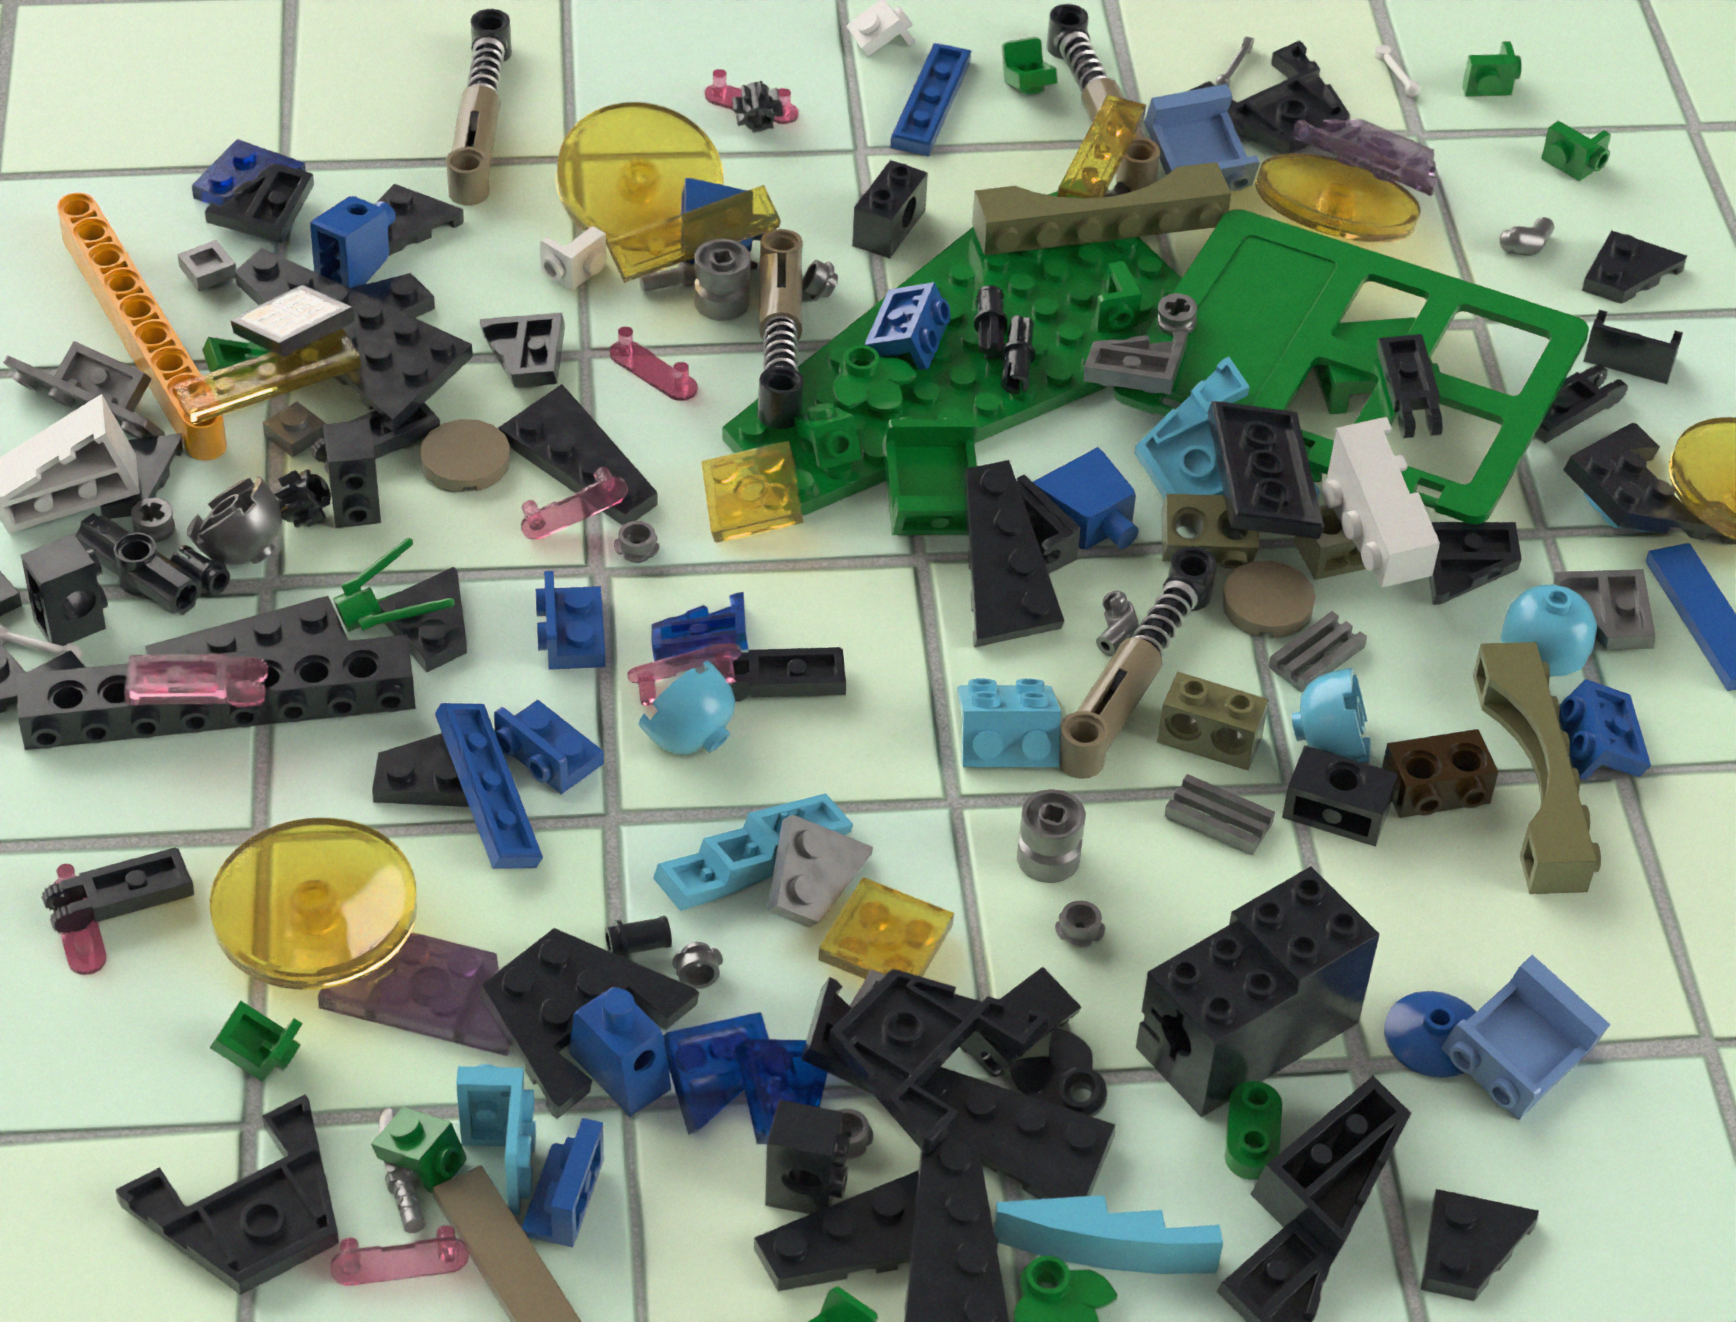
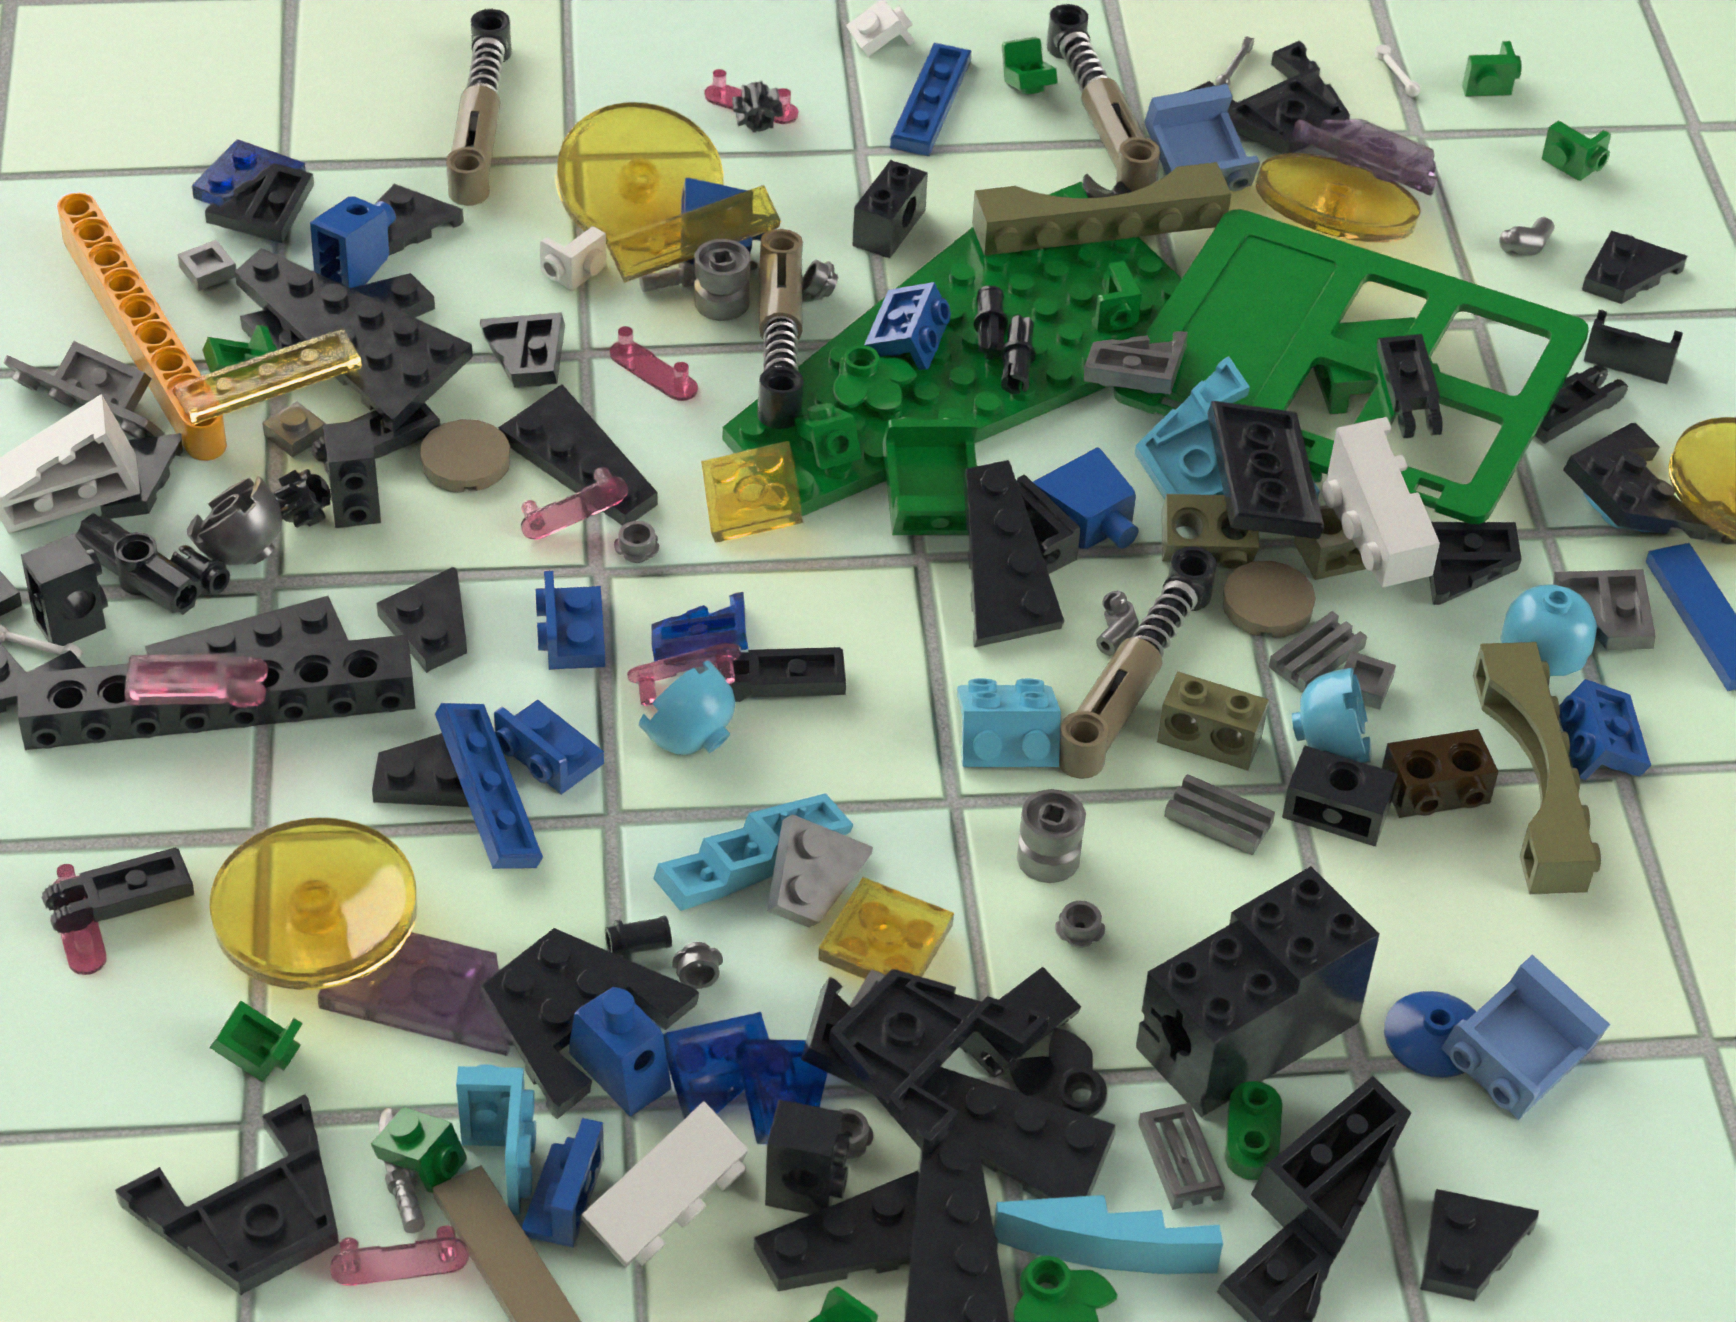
(151, 510): flat silver bush -> none
(292, 320): tile -> none
(361, 608): green plant -> none
(666, 1186): none -> white wedge
(1102, 149): clear yellow tile -> none
(1180, 304): flat silver bush -> none
(1192, 1189): none -> flat silver tile
(1373, 677): none -> flat silver plate

